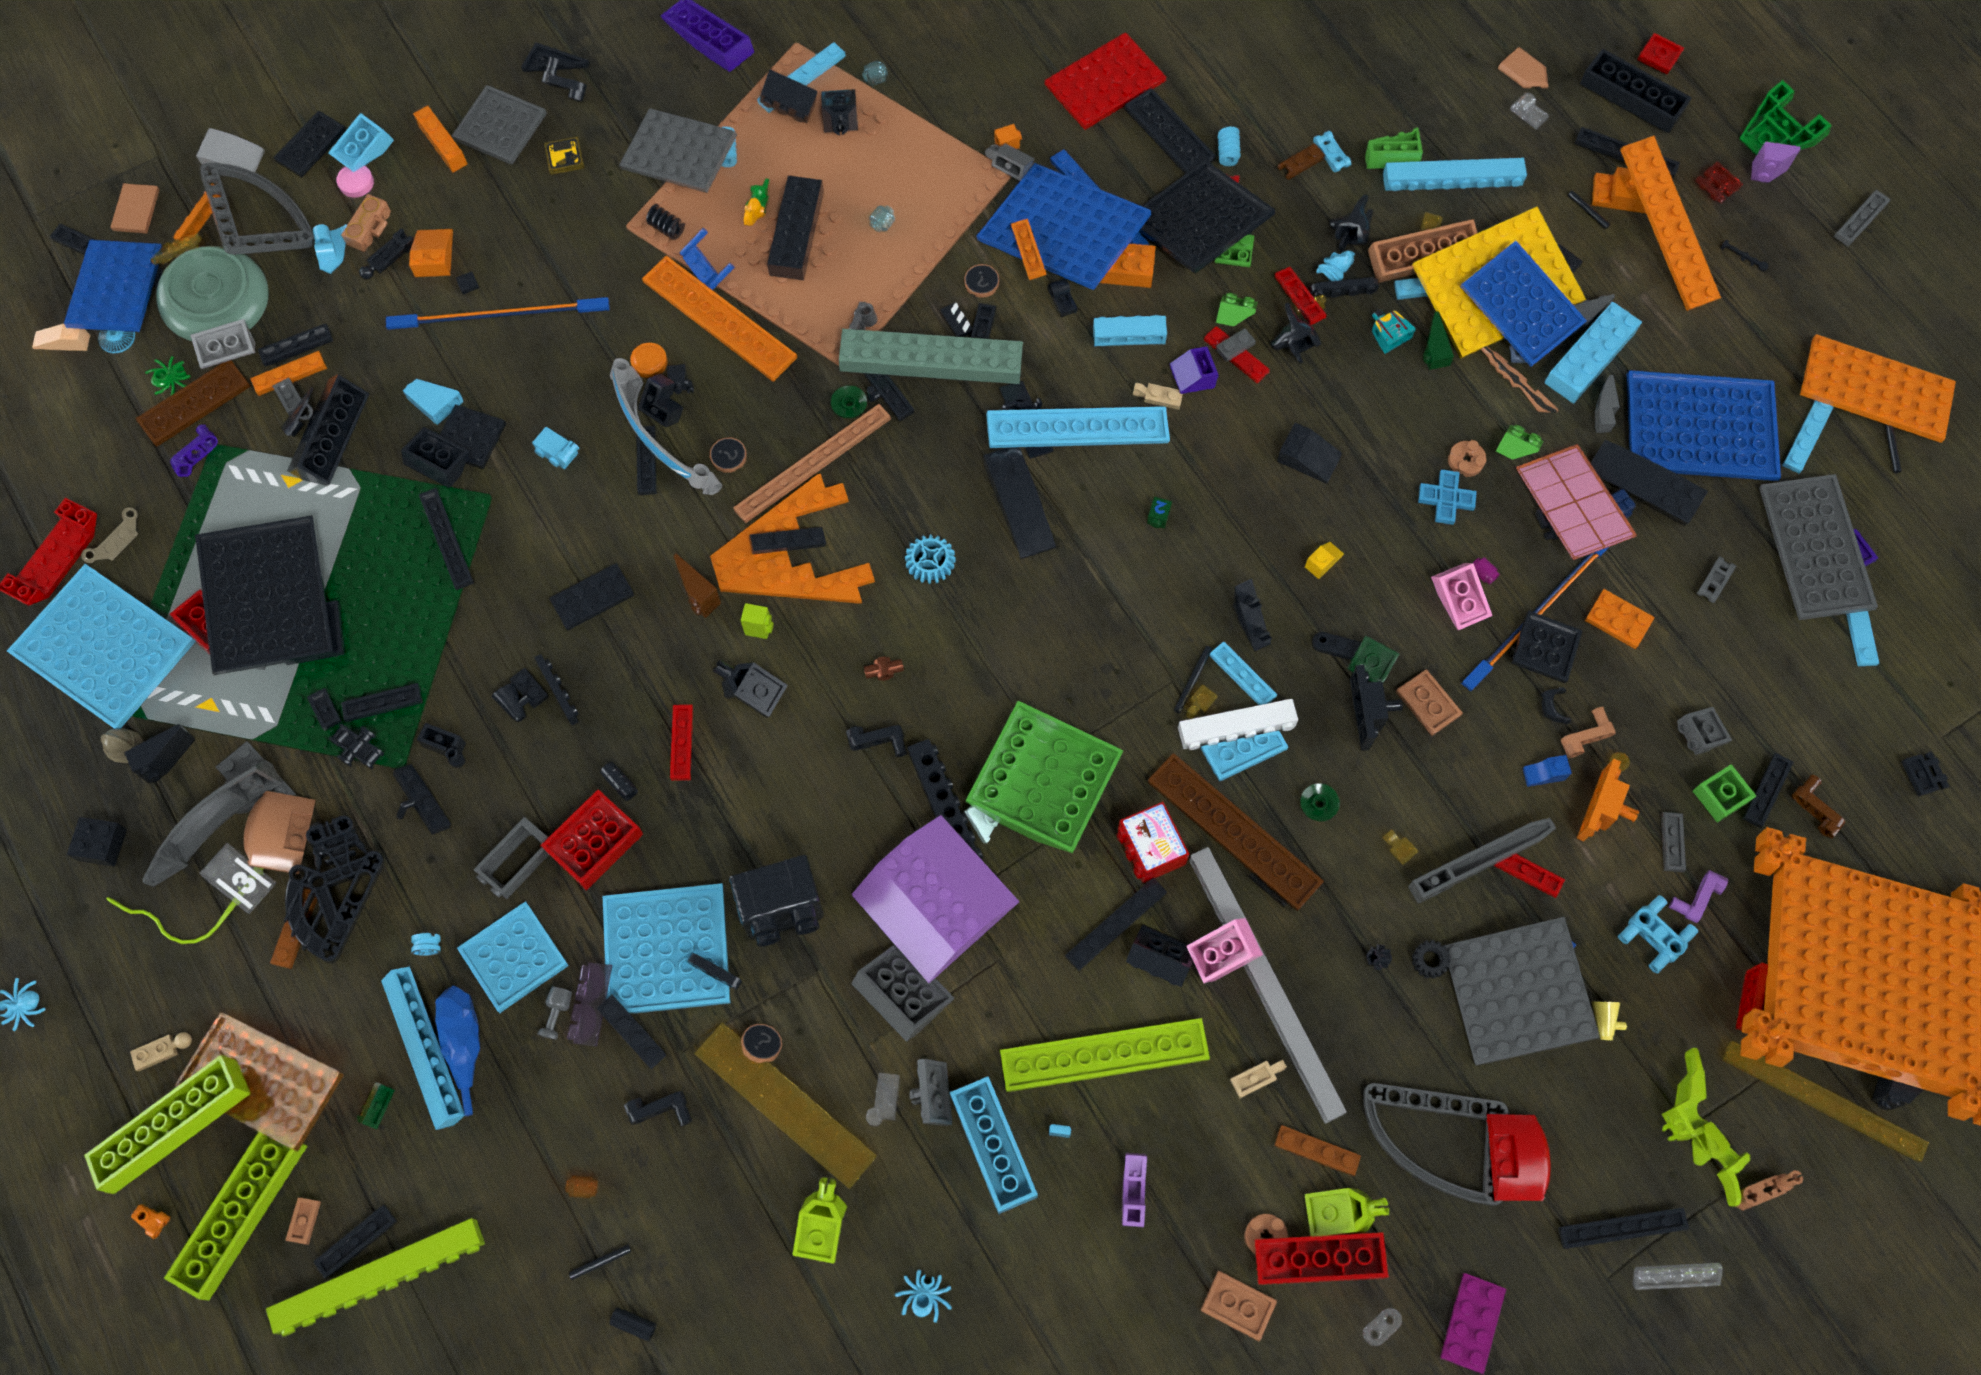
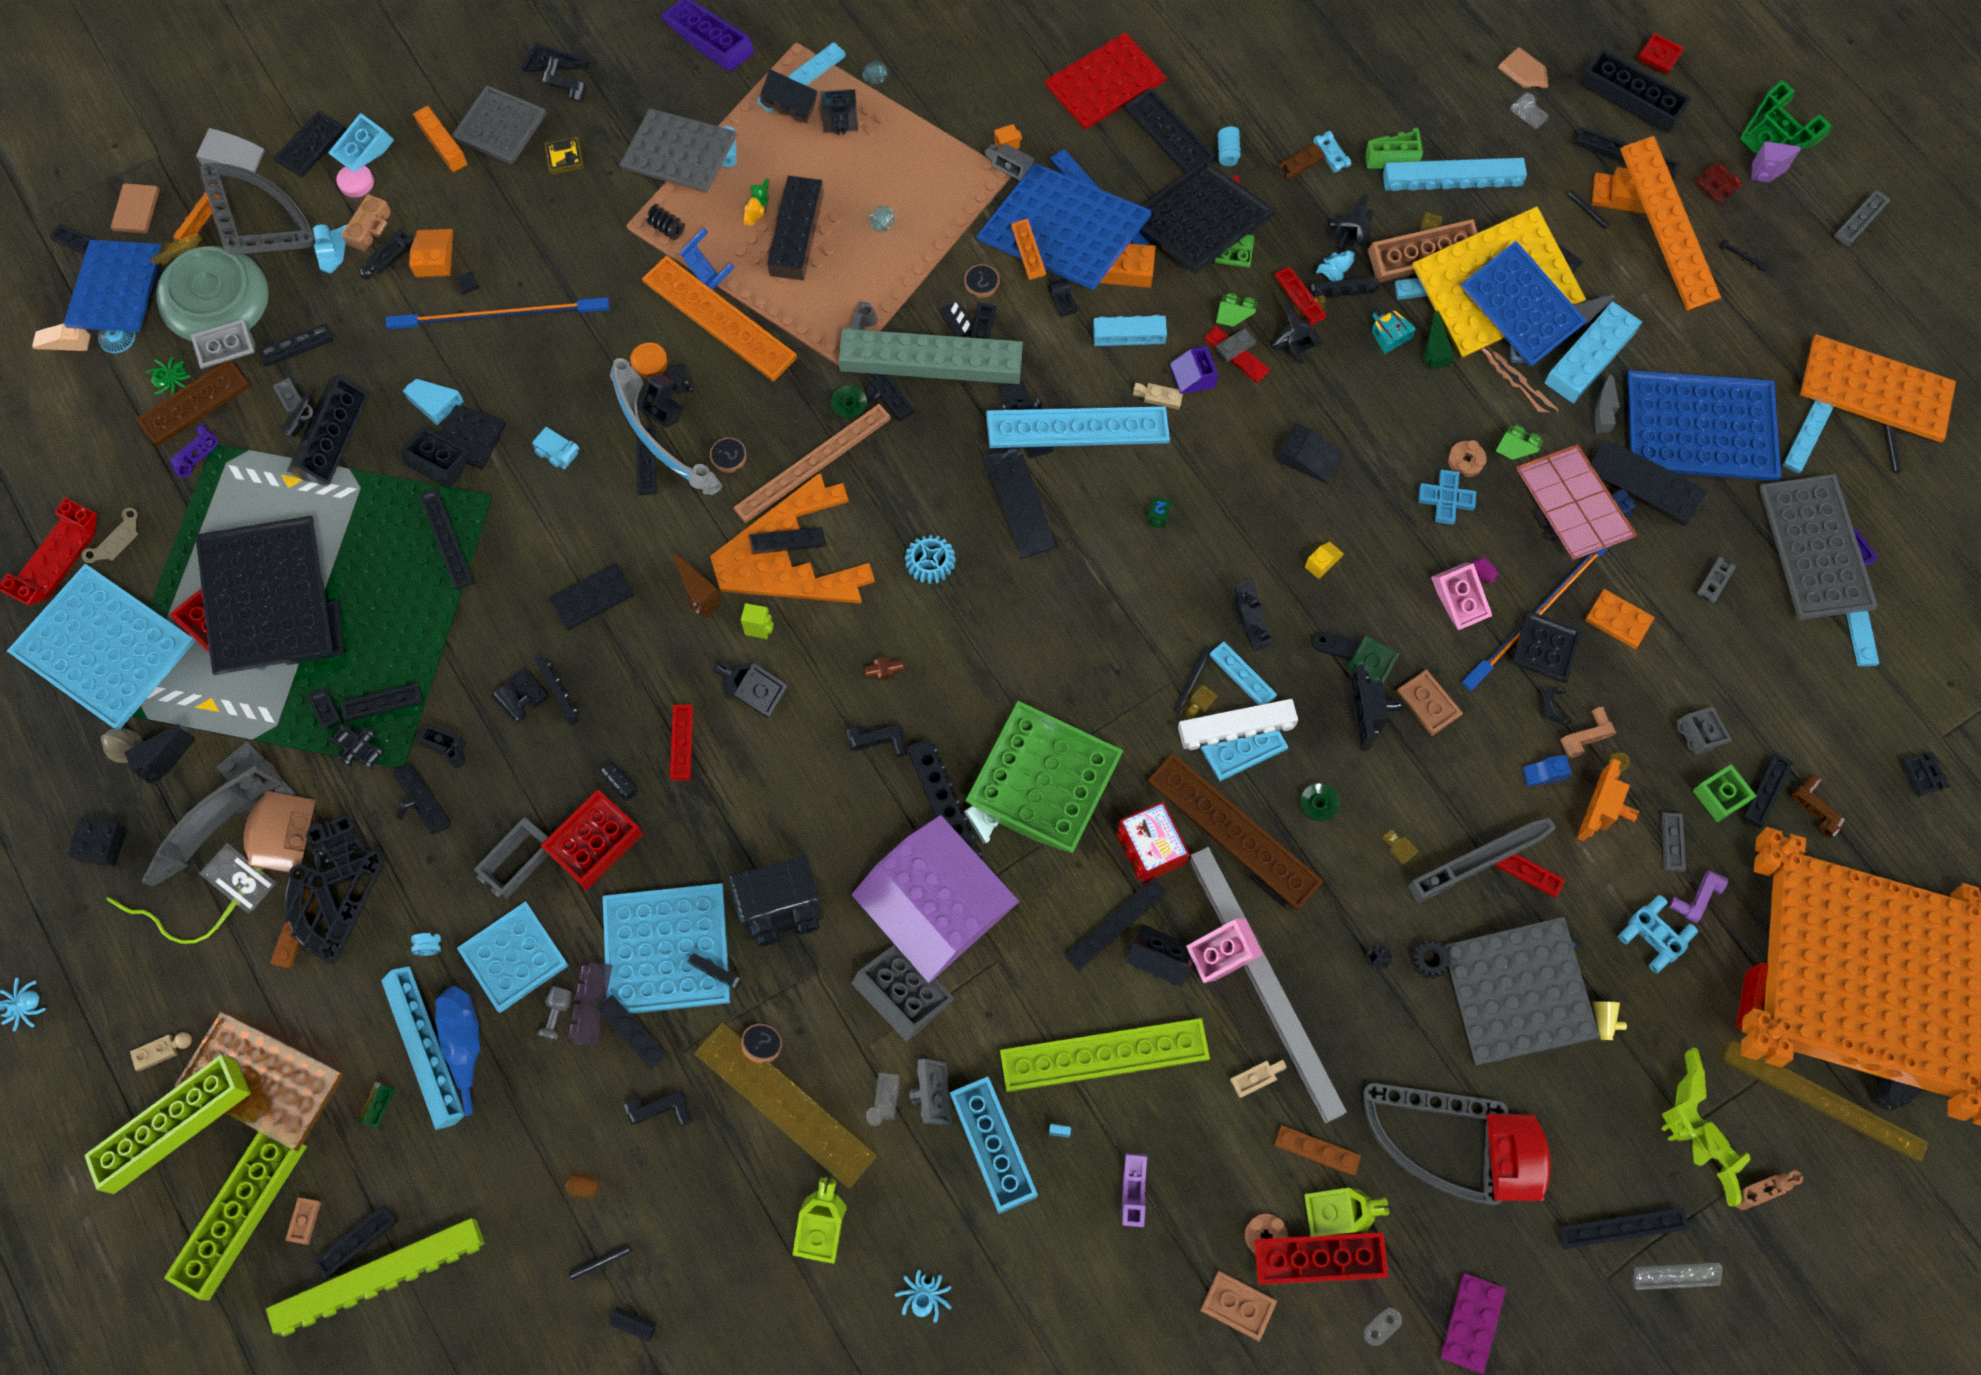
(152, 1222): orange plate -> none
(294, 370): orange plate -> none

